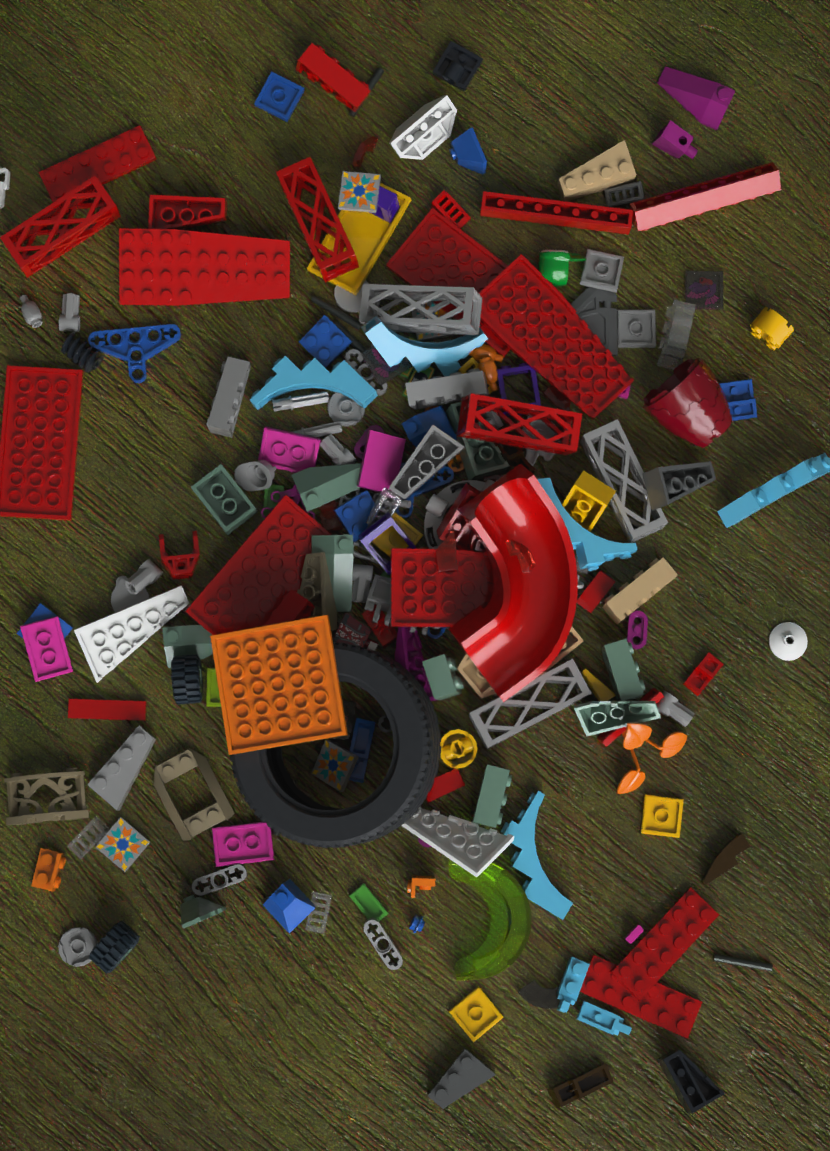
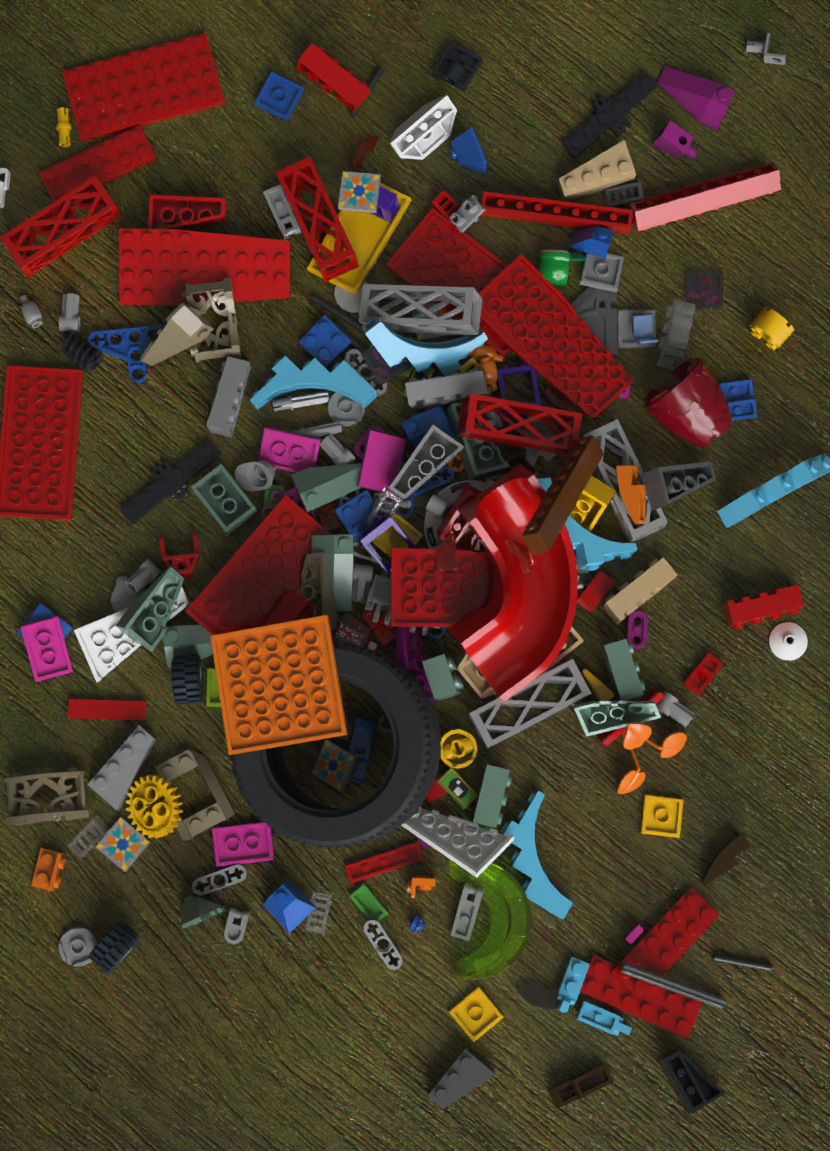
(63, 127): none -> yellow pin
(143, 87): none -> red plate
(149, 613): none -> sand green wedge
(158, 821): none -> yellow gear
(170, 481): none -> black hinge
(183, 329): none -> dark tan wedge
(226, 297): none -> dark tan fence
(233, 932): none -> light grey plate
(281, 211): none -> light grey plate
(384, 862): none -> red tile
(457, 788): none -> tile
(467, 213): none -> light grey hips
(467, 912): none -> light grey plate
(562, 495): none -> reddish brown brick
(592, 240): none -> blue slope
(610, 115): none -> black hinge
(632, 493): none -> orange slope
(643, 329): none -> medium blue bracket
(672, 985): none -> dark grey axle
(762, 606): none -> red wedge
(763, 47): none -> light grey bracket

